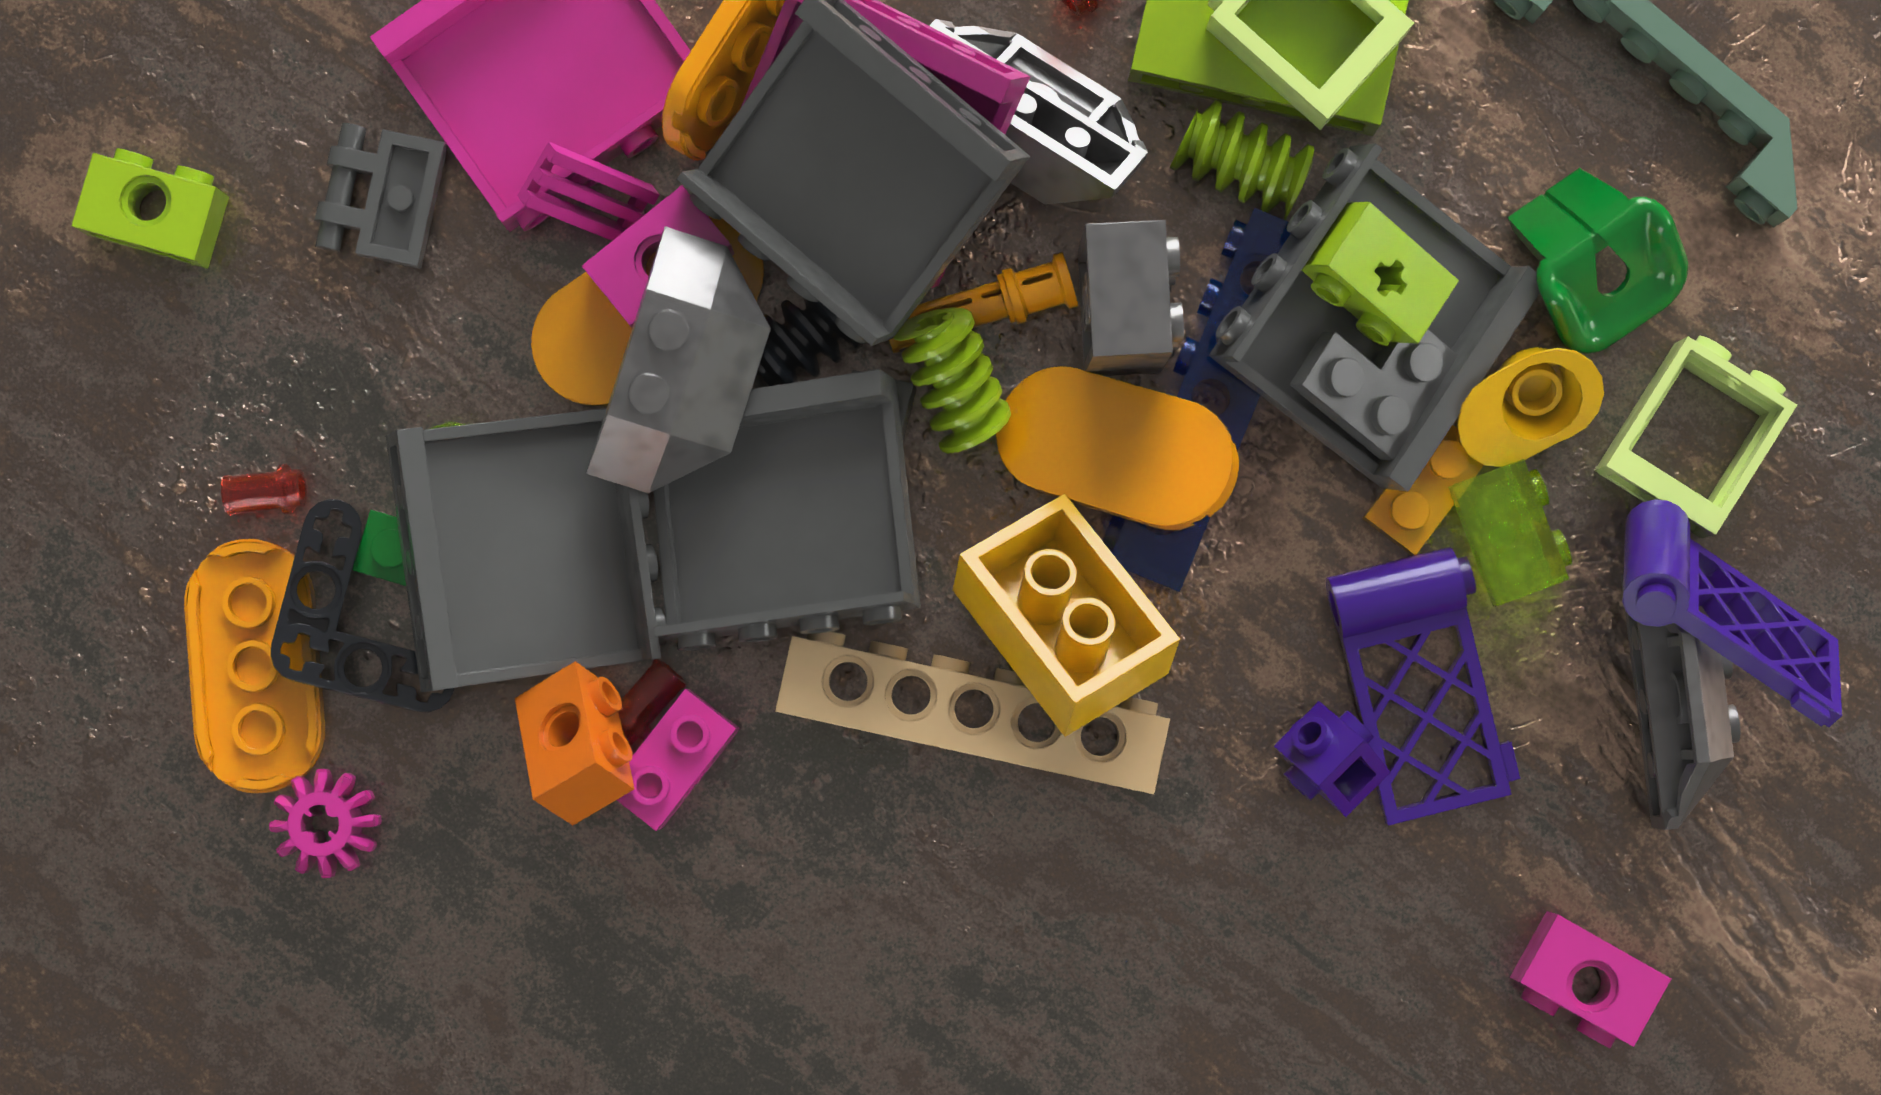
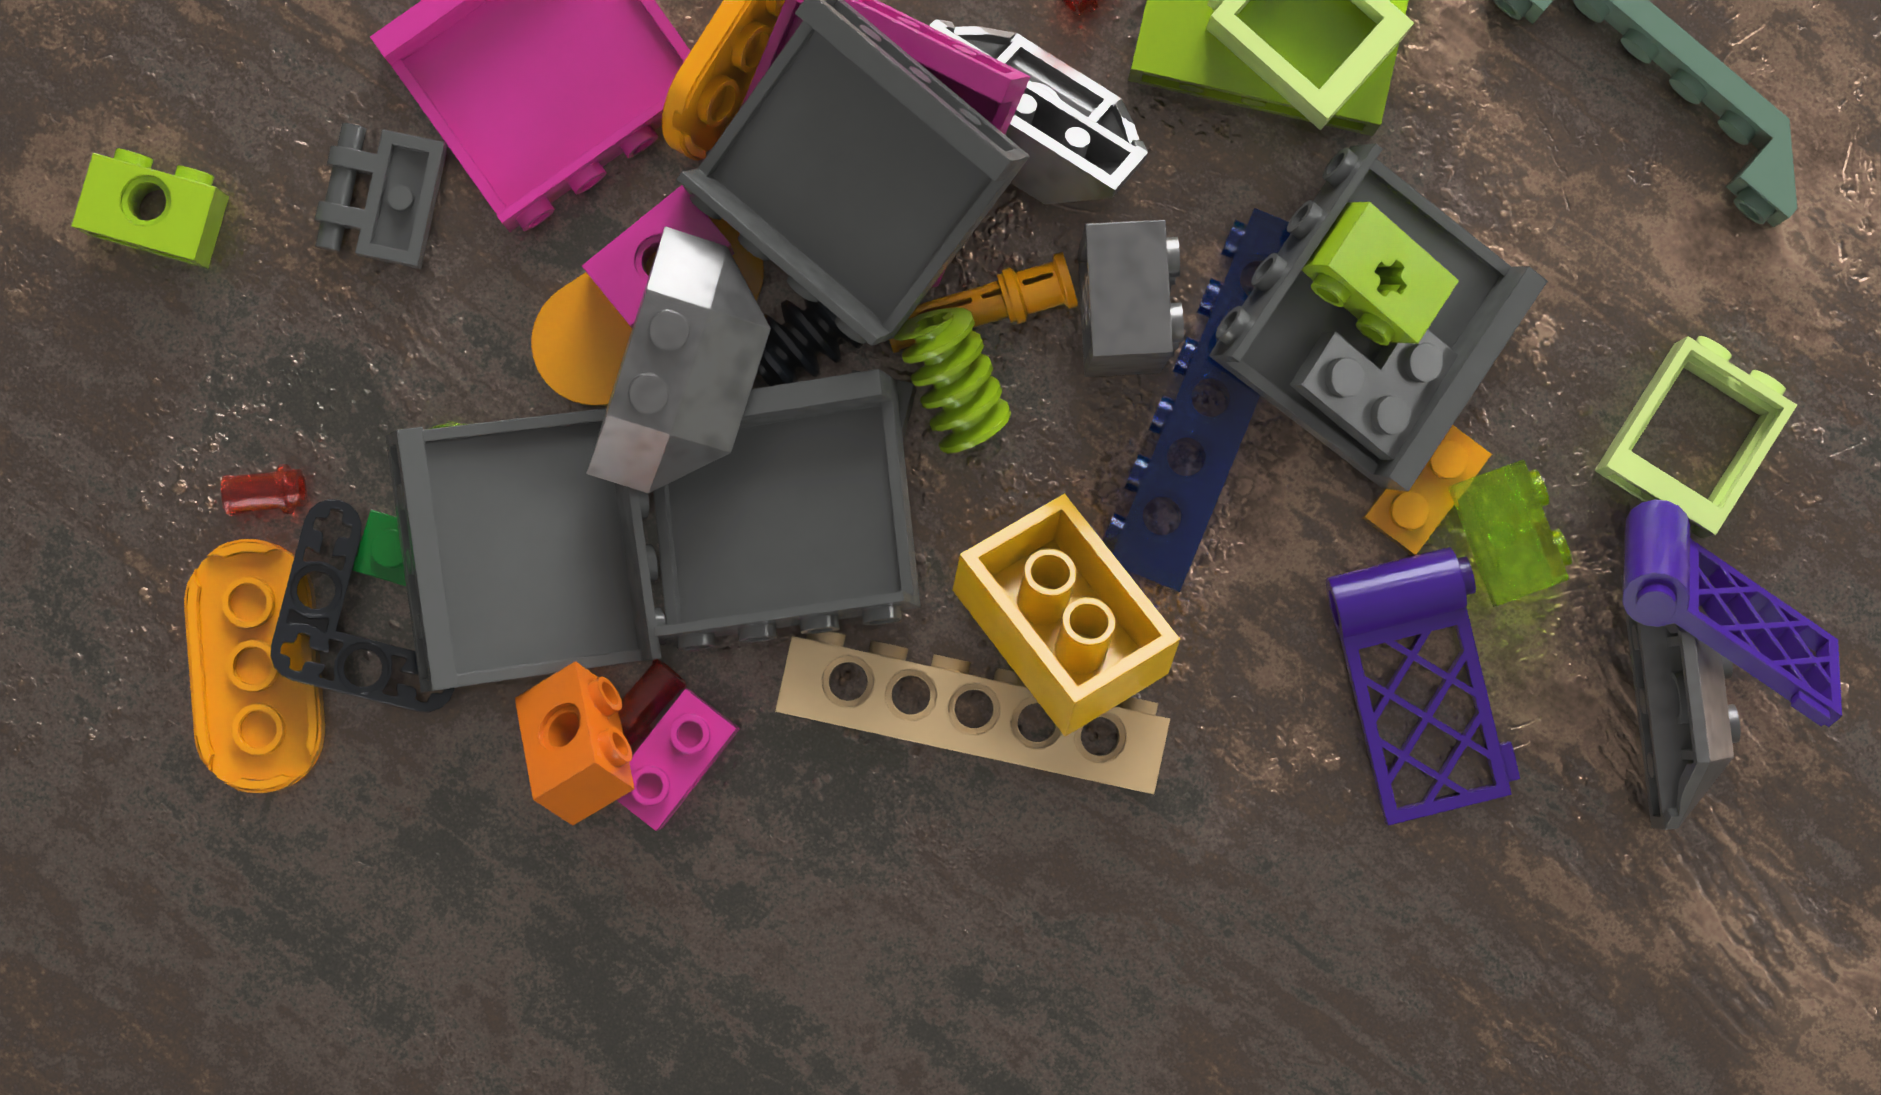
(337, 804): dark pink gear -> none
(628, 213): dark pink tile -> none
(1118, 448): light orange tile -> none
(1244, 158): lime piece -> none
(1331, 758): dark purple brick -> none
(1529, 405): yellow piece -> none
(1576, 223): green piece -> none
(1626, 991): dark pink brick -> none

